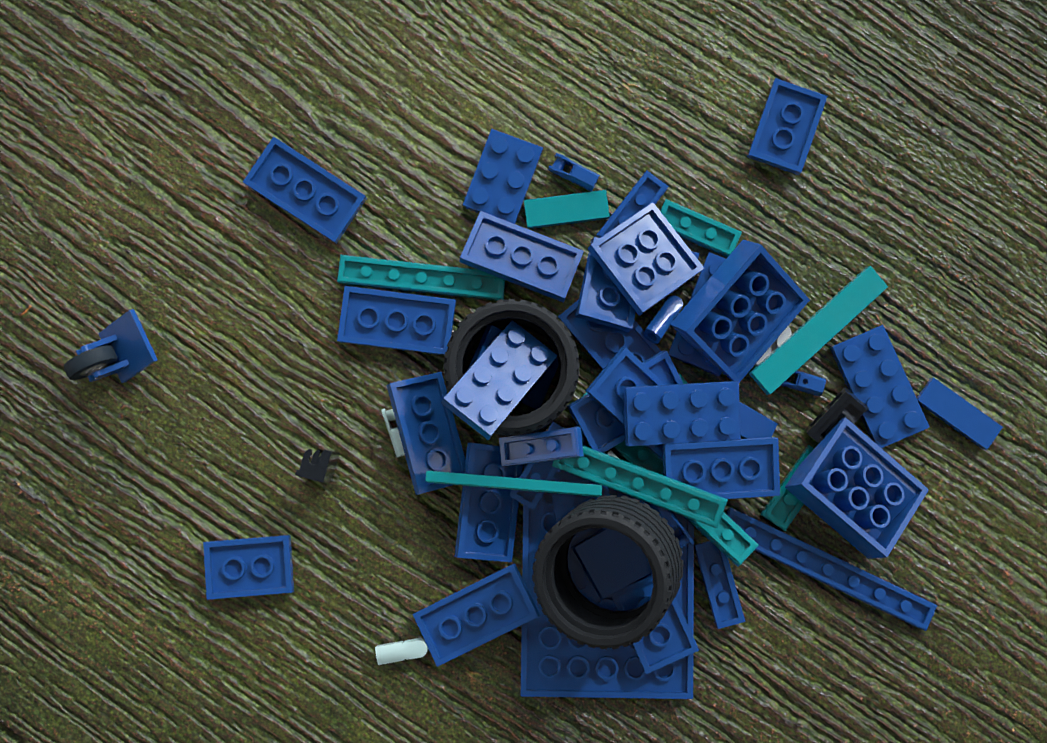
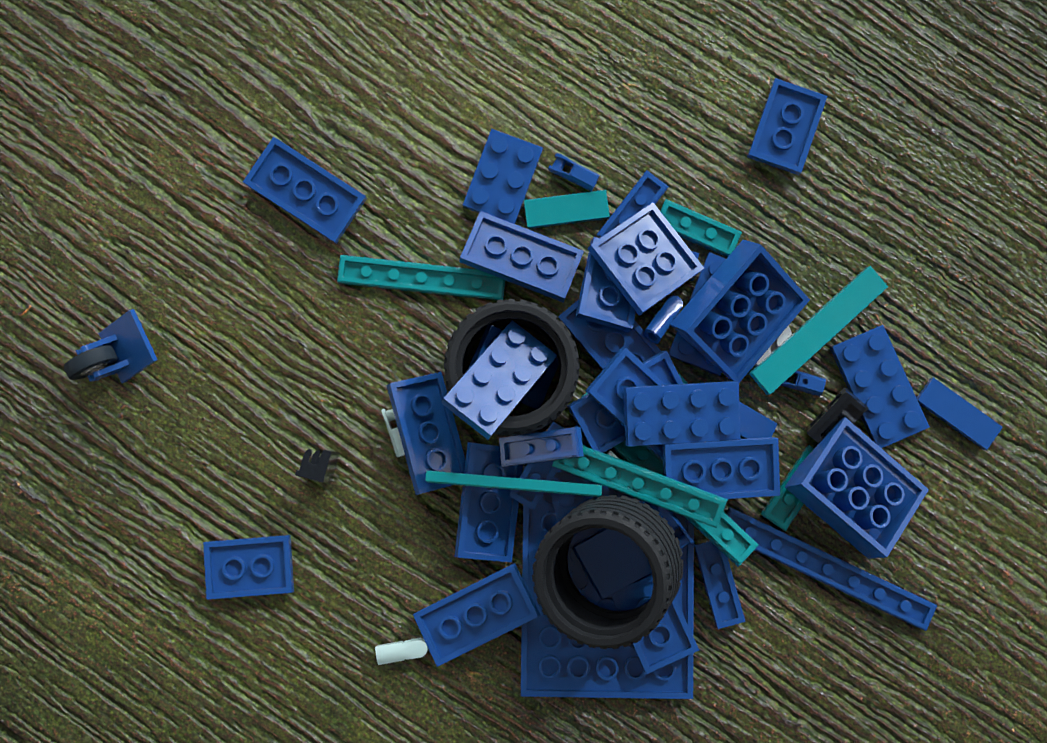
(396, 320): blue plate -> none

